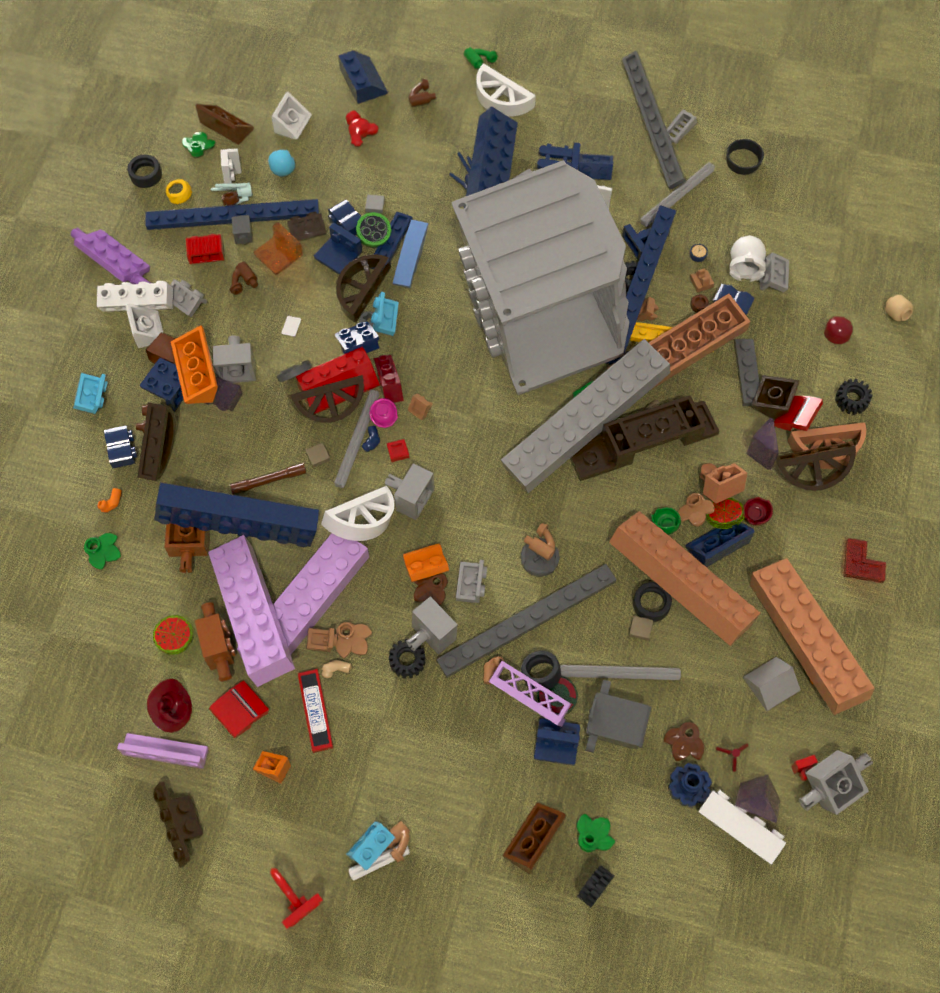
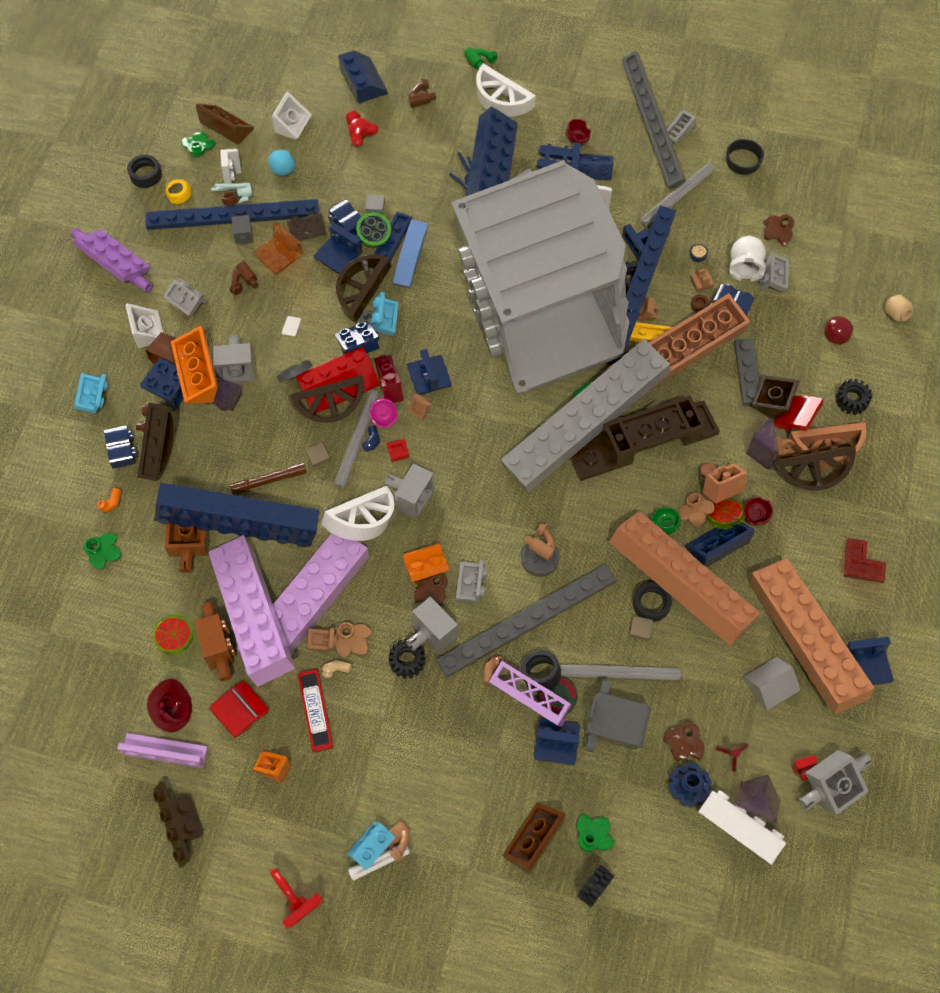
(145, 294): white brick -> none
(204, 249): red brick -> none
(428, 373): none -> dark blue bracket
(578, 131): none -> dark red hair
(777, 229): none -> reddish brown plate
(784, 446): none -> medium nougat tile
(873, 658): none -> dark blue bracket

